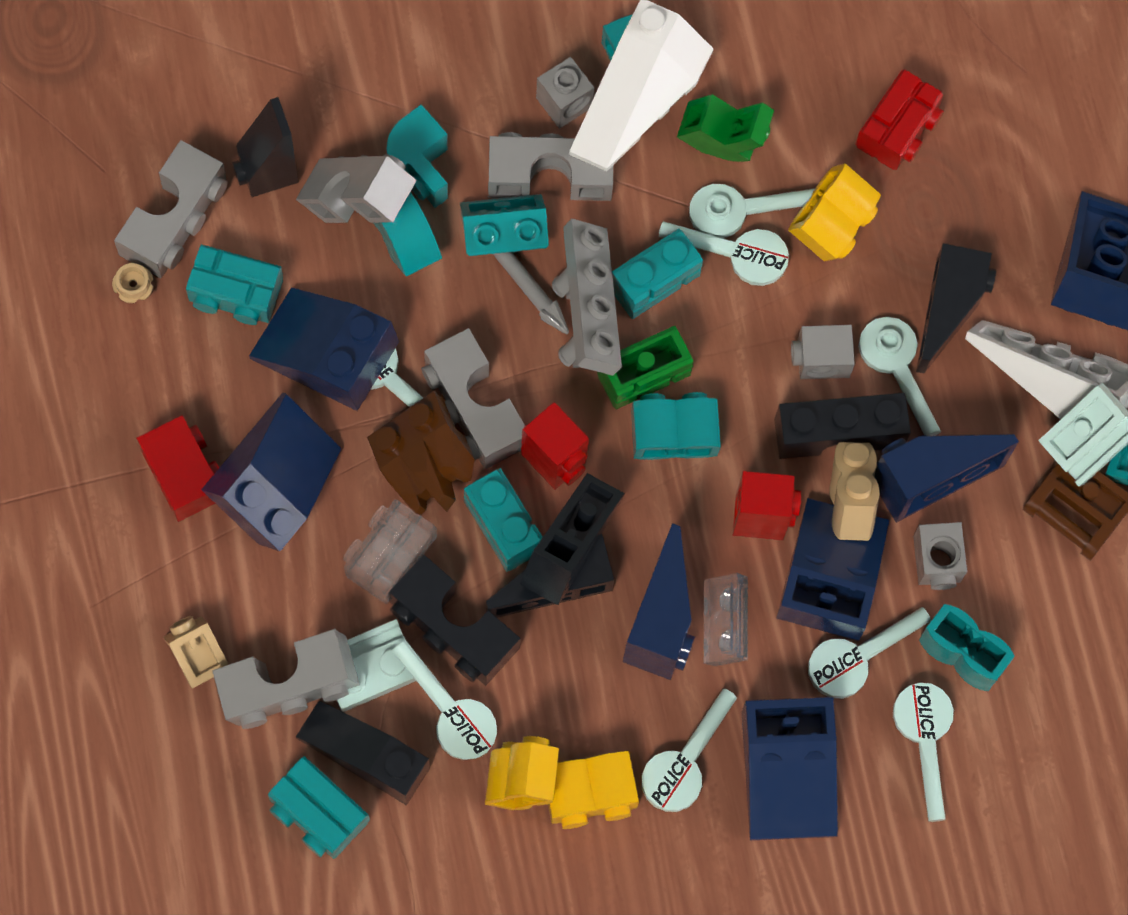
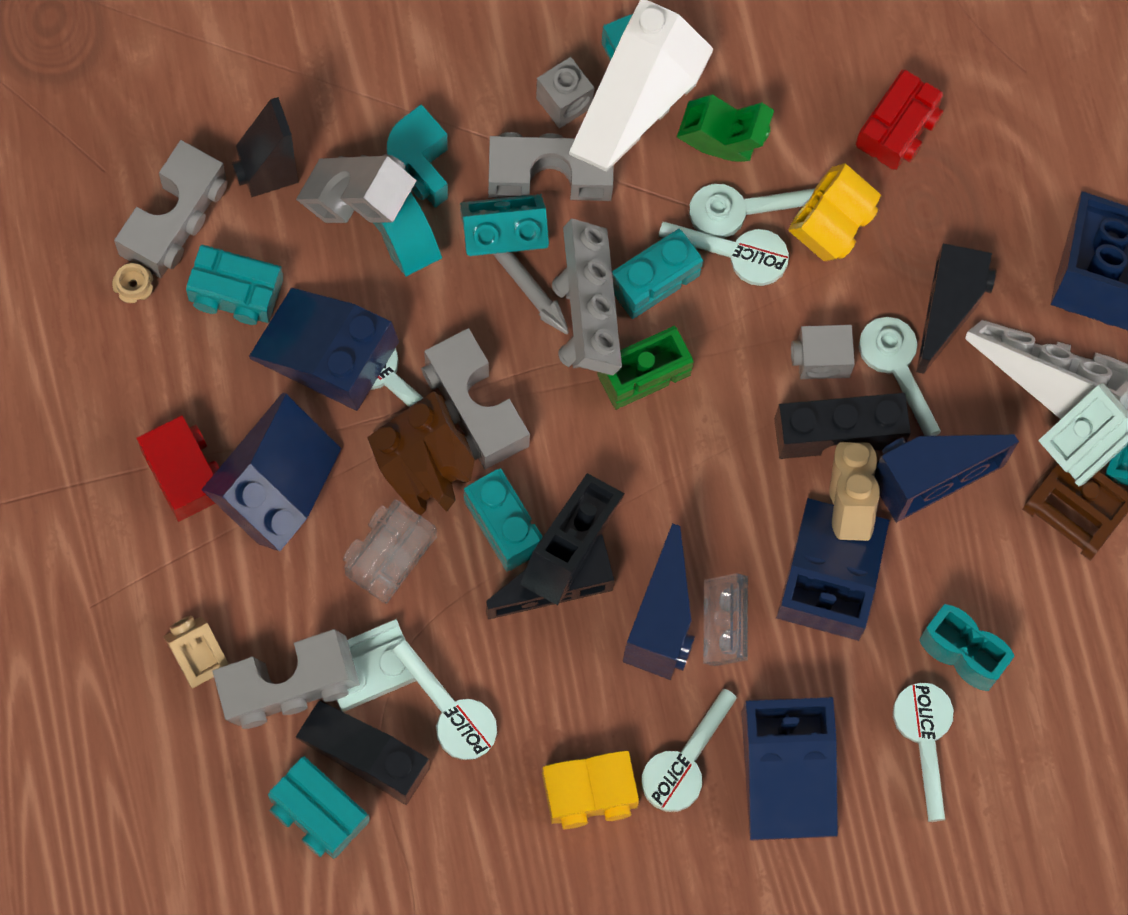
(478, 648): black arch -> none
(522, 774): yellow brick -> none
(555, 447): red brick -> none
(675, 427): teal brick -> none
(765, 505): red brick -> none
(841, 667): light aqua piece -> none
(943, 537): light grey brick -> none

